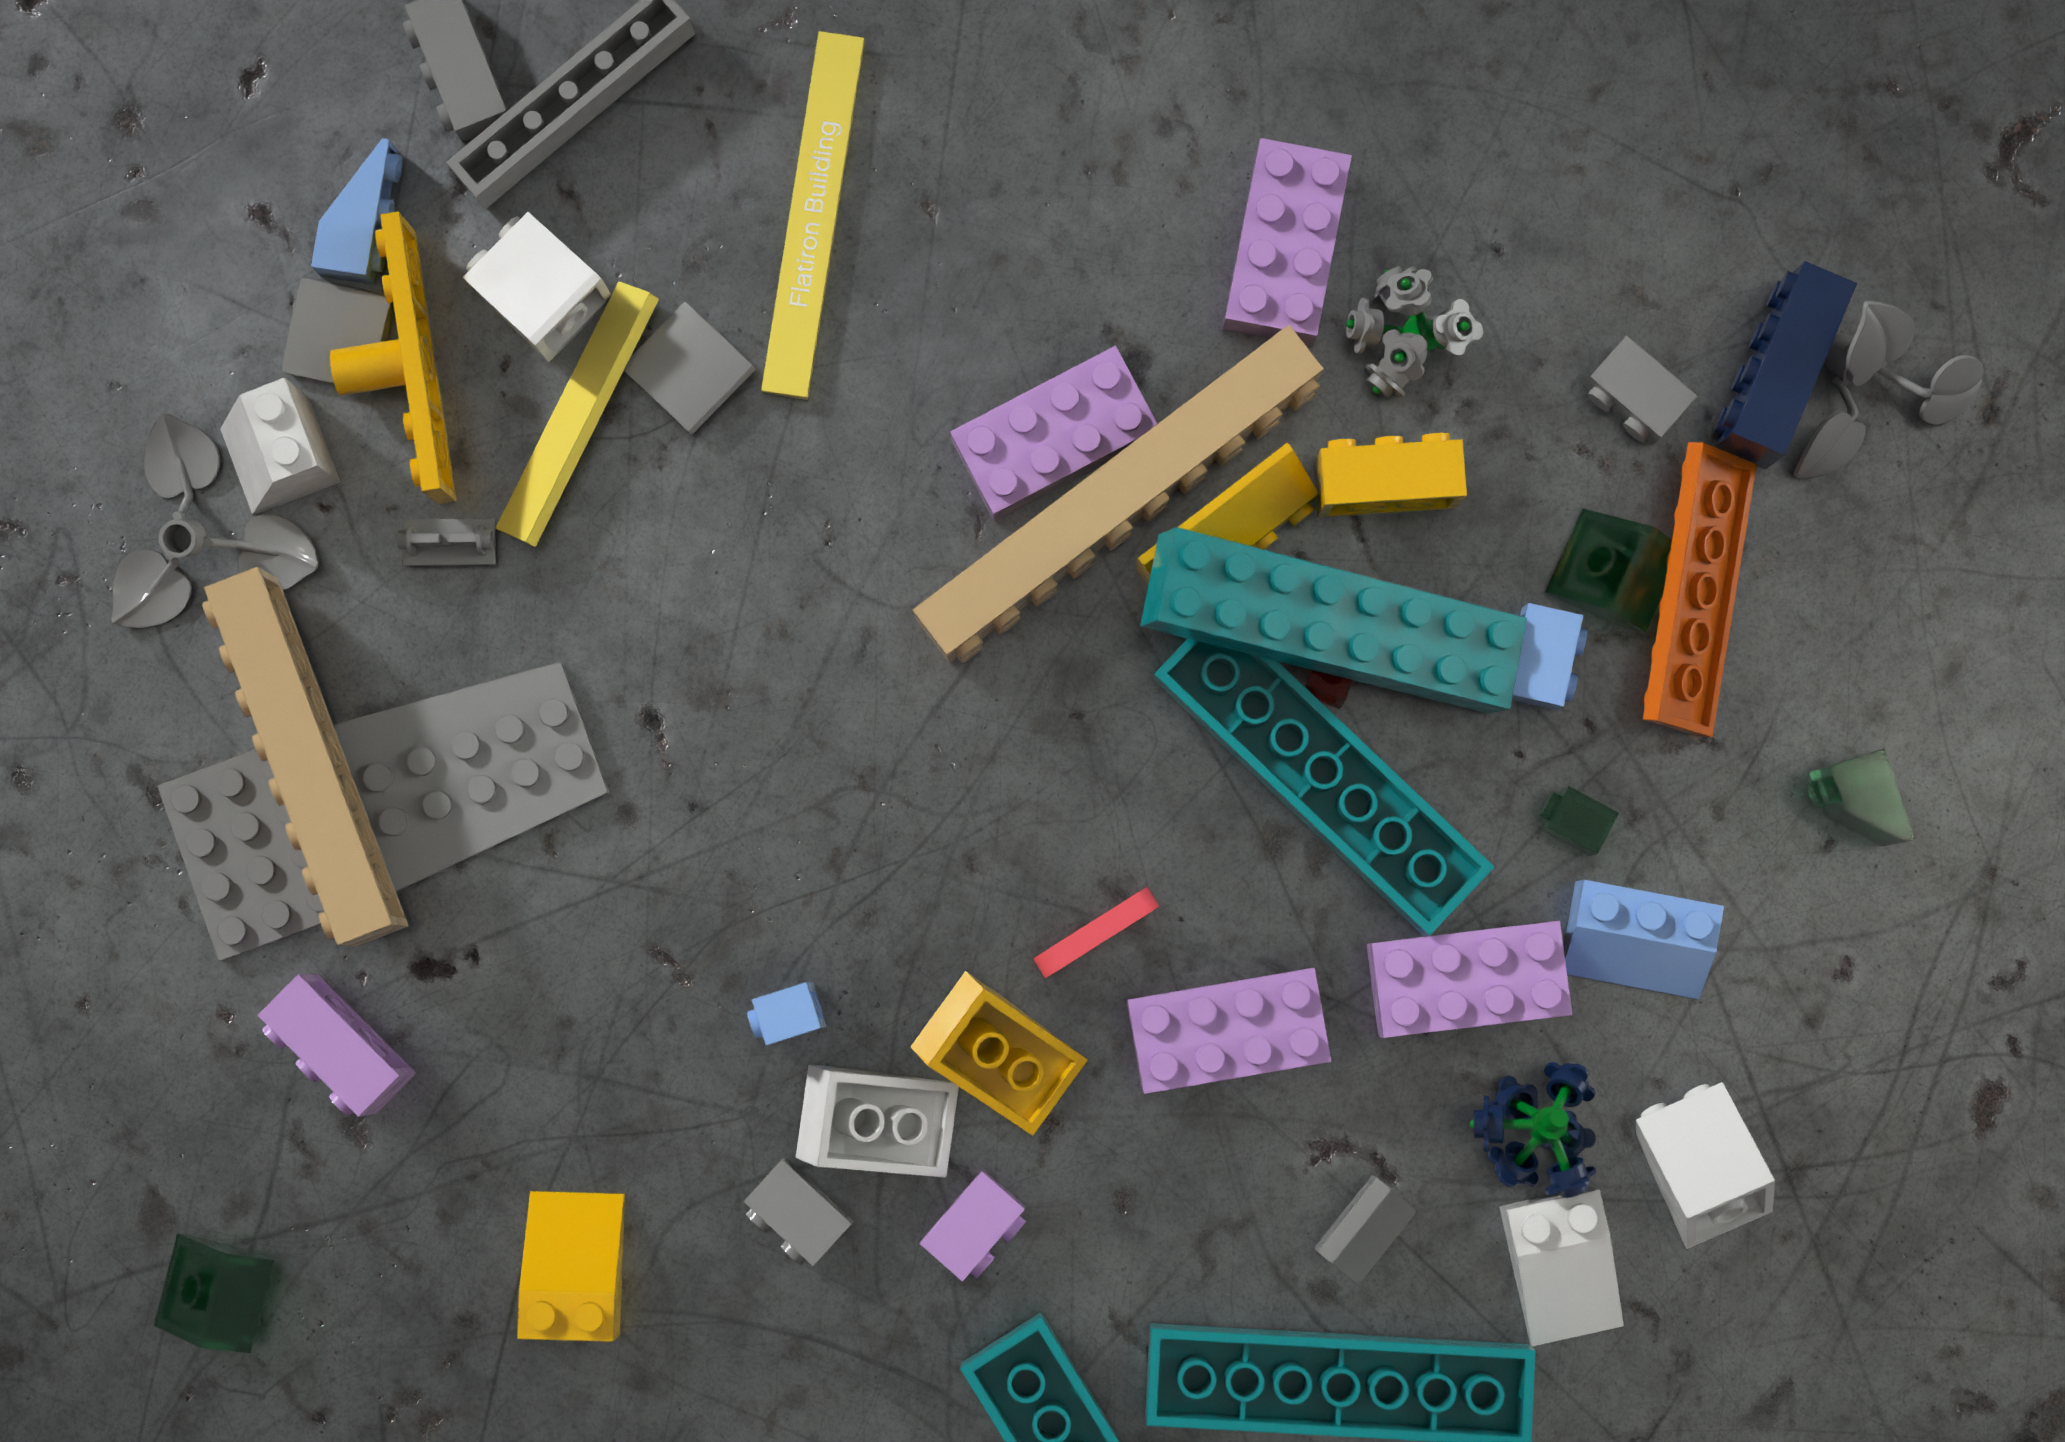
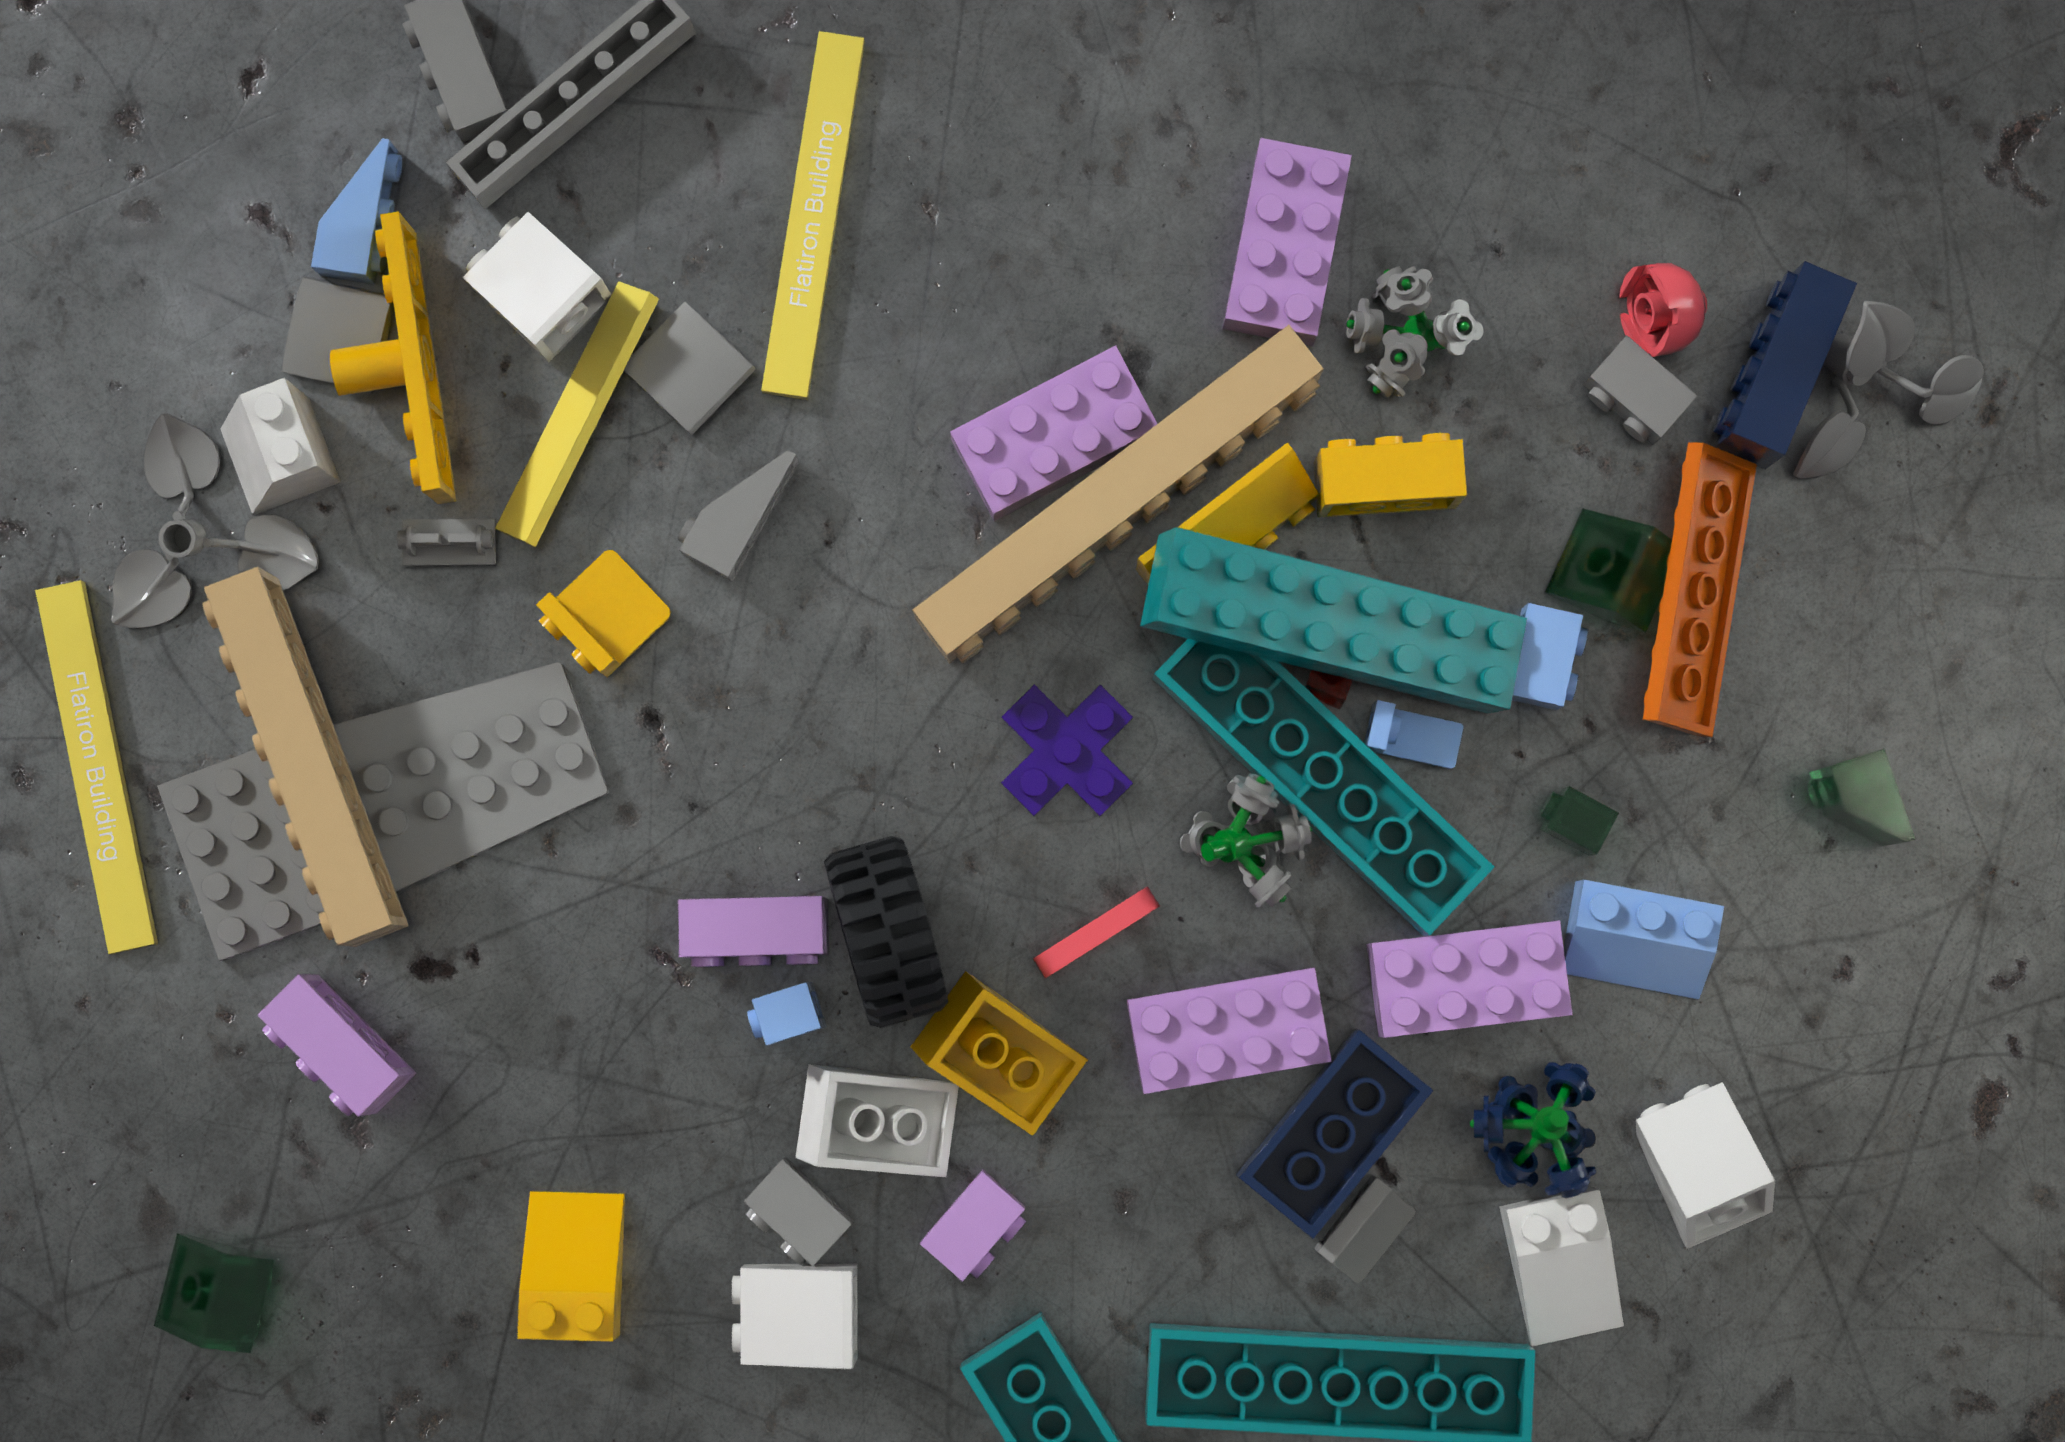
(96, 767): none -> light yellow tile
(604, 613): none -> yellow bracket
(732, 522): none -> light grey slope
(753, 930): none -> lavender brick
(797, 1315): none -> white slope
(886, 931): none -> black tyre
(1067, 750): none -> dark purple plate
(1257, 854): none -> light grey plant
(1334, 1132): none -> dark blue brick
(1413, 736): none -> light blue bracket
(1663, 308): none -> coral cylinder

